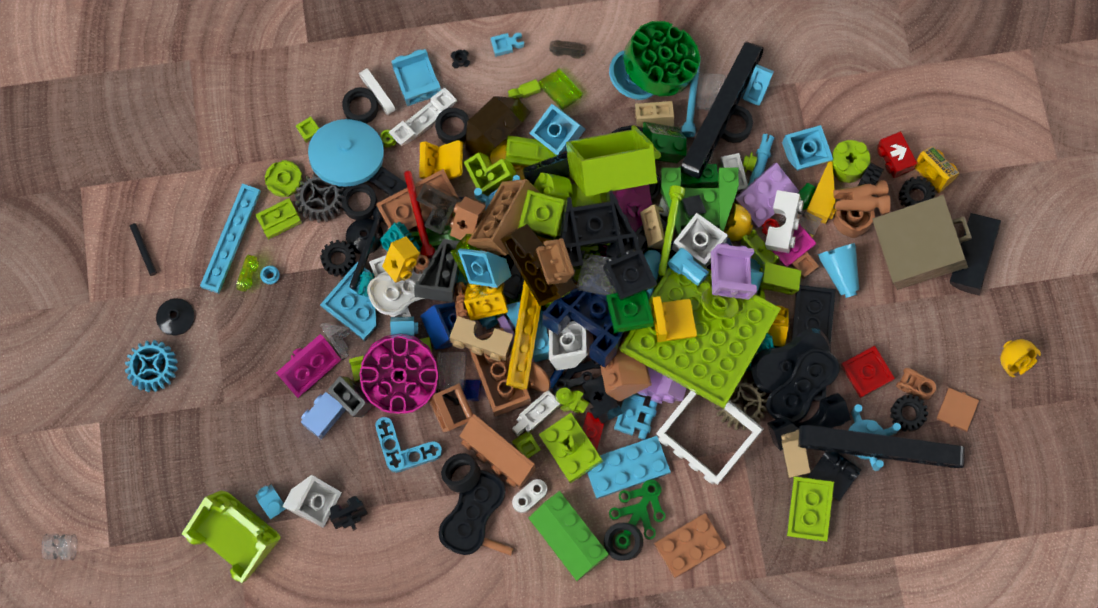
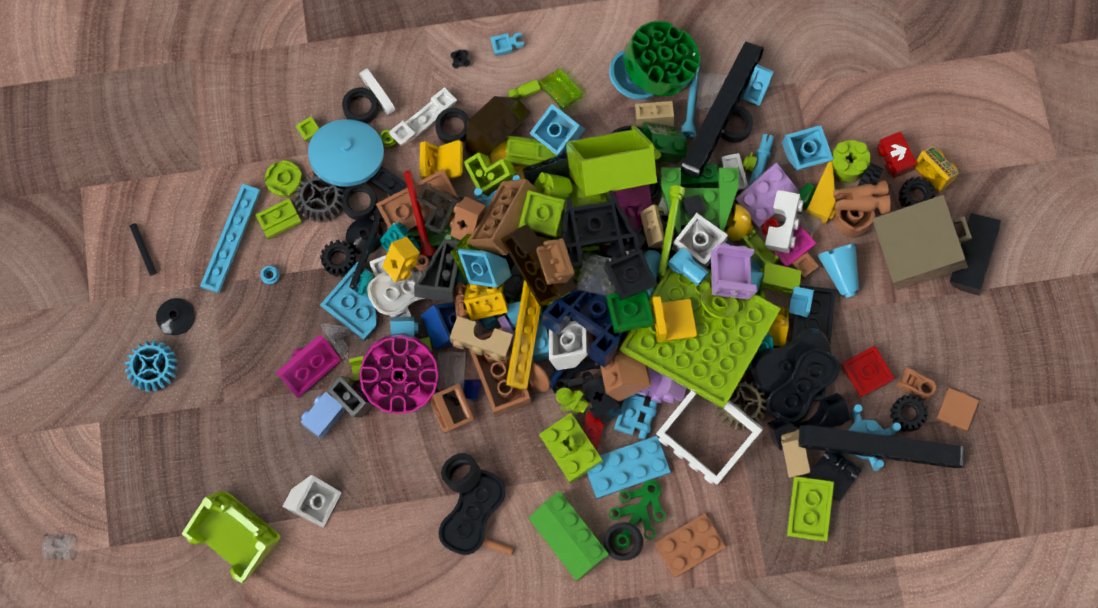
(245, 277): clear neon green plate -> none
(270, 501): medium azure bracket -> none
(348, 516): black hips -> none
(403, 456): medium azure beam -> none
(415, 77): medium azure panel -> none
(497, 452): nougat slope -> none
(526, 444): lime slope -> none
(530, 496): white plate -> none
(536, 413): white hinge -> none
(561, 48): clear smoke plate -> none
(800, 301): none -> medium azure panel
(1018, 356): yellow cylinder -> none

